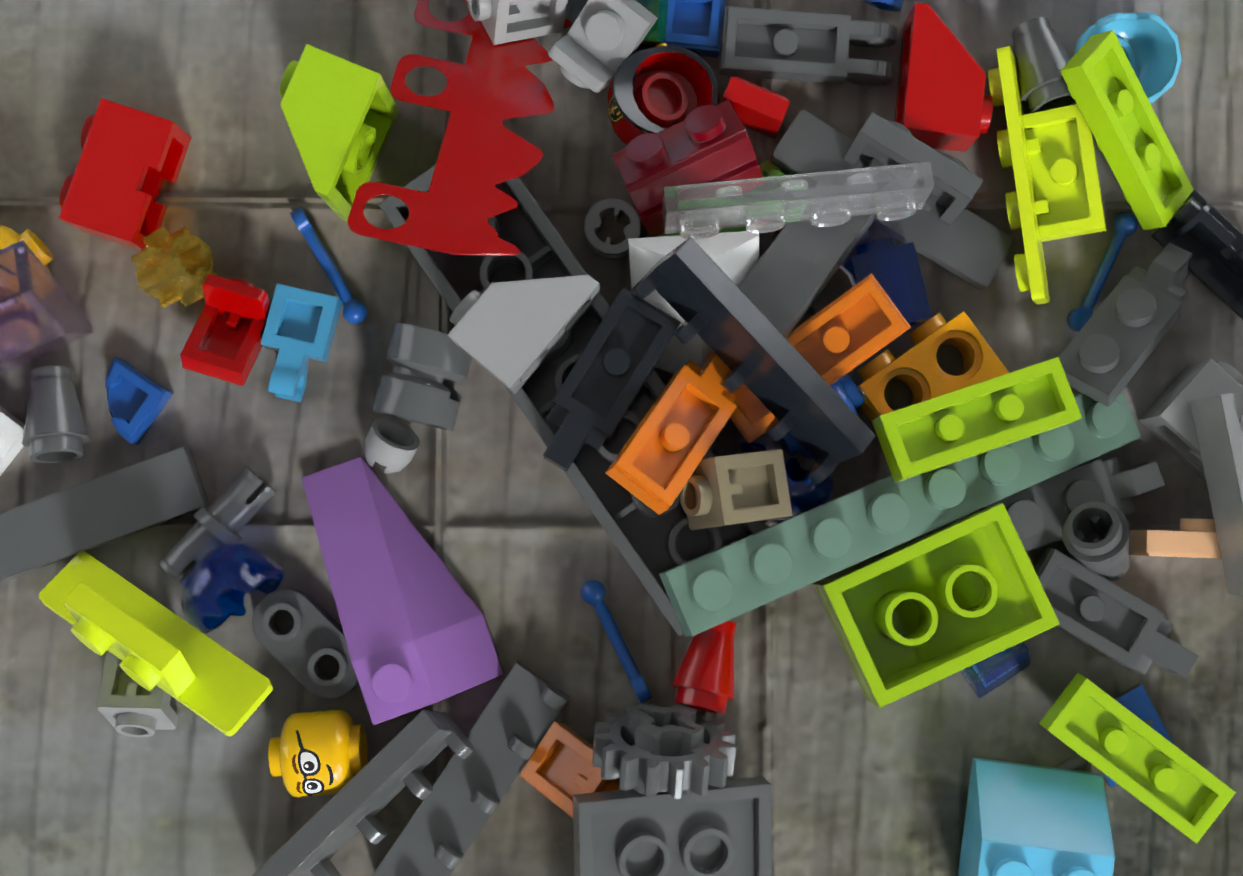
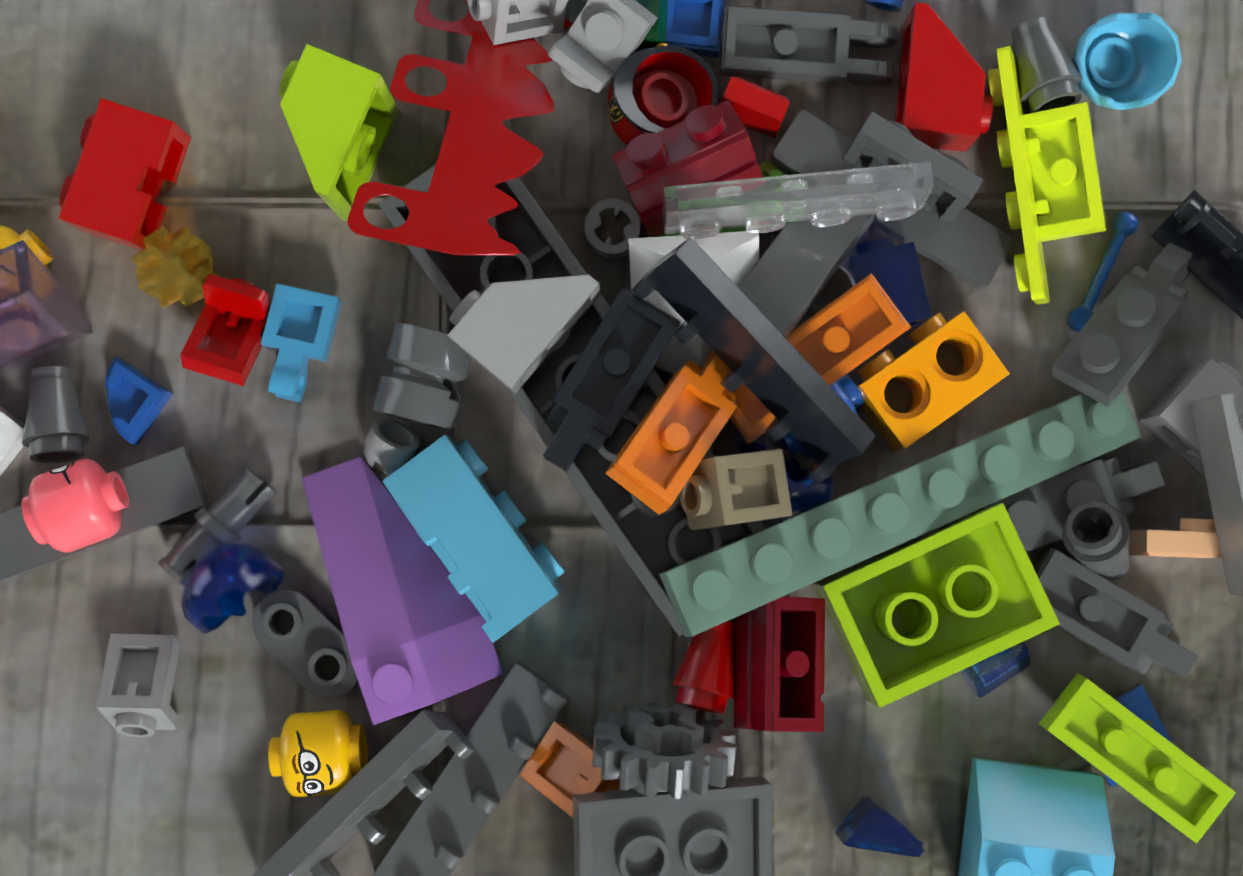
(74, 505): none -> coral head
(155, 643): neon yellow bracket -> none
(354, 310): blue hinge -> none
(475, 534): none -> medium azure wedge
(593, 593): blue hinge -> none
(780, 666): none -> dark red brick
(877, 830): none -> clear blue slope
(976, 419): lime plate -> none
(1127, 130): lime plate -> none

